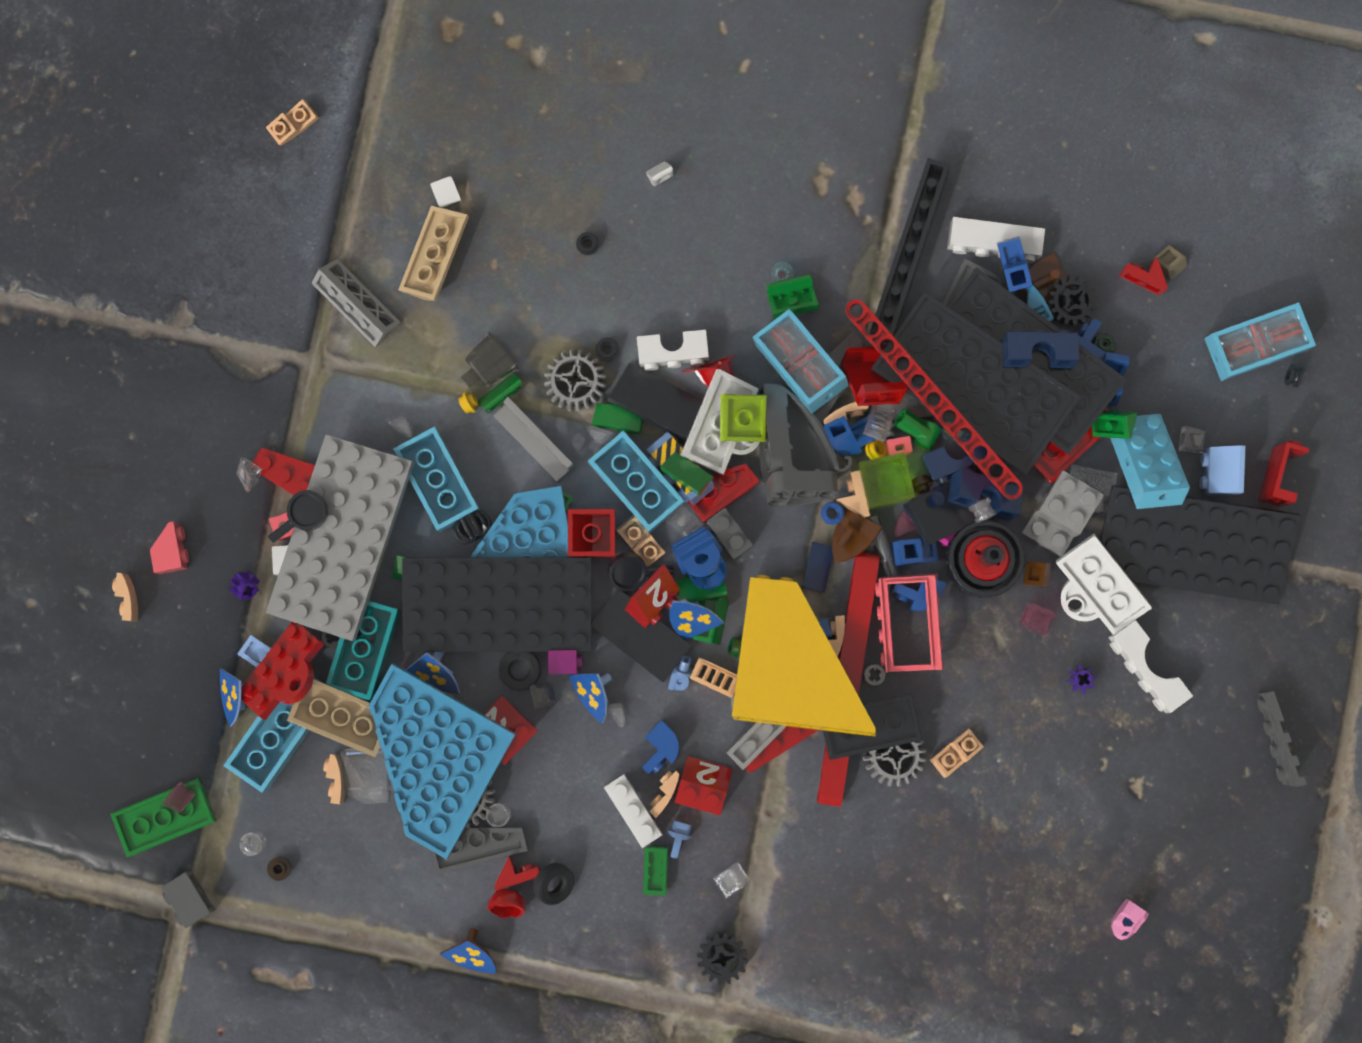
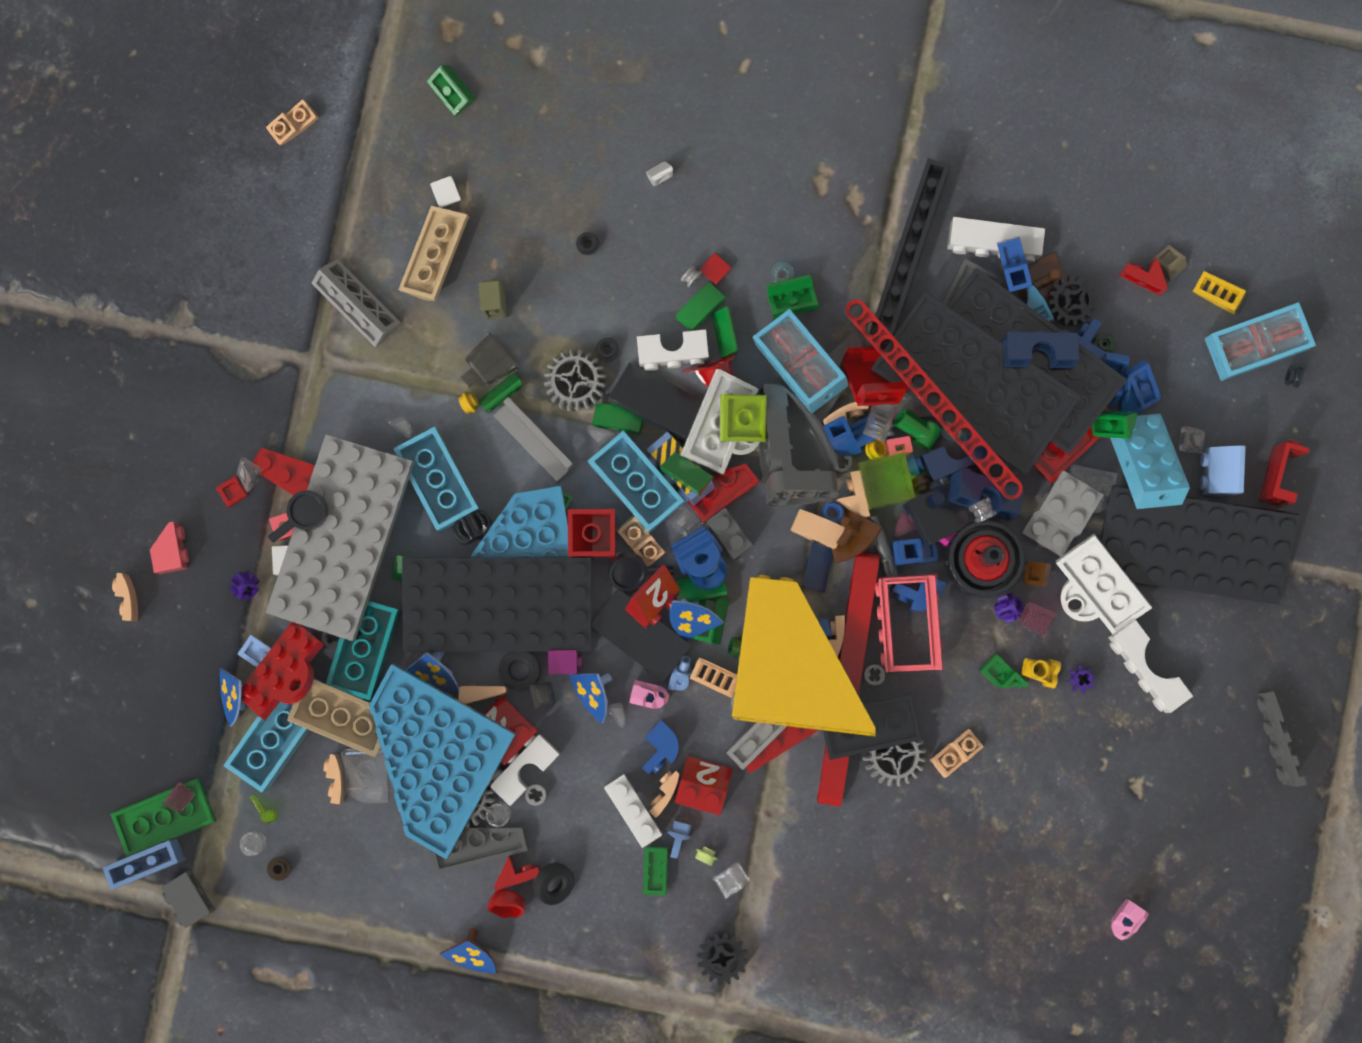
(143, 863): none -> medium blue brick
(232, 491): none -> red tile
(265, 815): none -> clear neon green hand
(451, 89): none -> green slope
(471, 694): none -> light nougat slope
(492, 299): none -> olive brick
(508, 783): none -> white arch
(533, 801): none -> light grey bush
(648, 695): none -> bright pink rock
(691, 276): none -> light grey bush
(700, 306): none -> green slope
(706, 855): none -> yellowish green plate
(715, 269): none -> red tile
(725, 332): none -> green slope
(817, 528): none -> light nougat slope
(914, 464): none -> blue plate
(1001, 674): none -> green slope
(1009, 608): none -> dark purple gear
(1045, 671): none -> yellow plate
(1140, 388): none -> blue wing
(1215, 299): none -> yellow slope

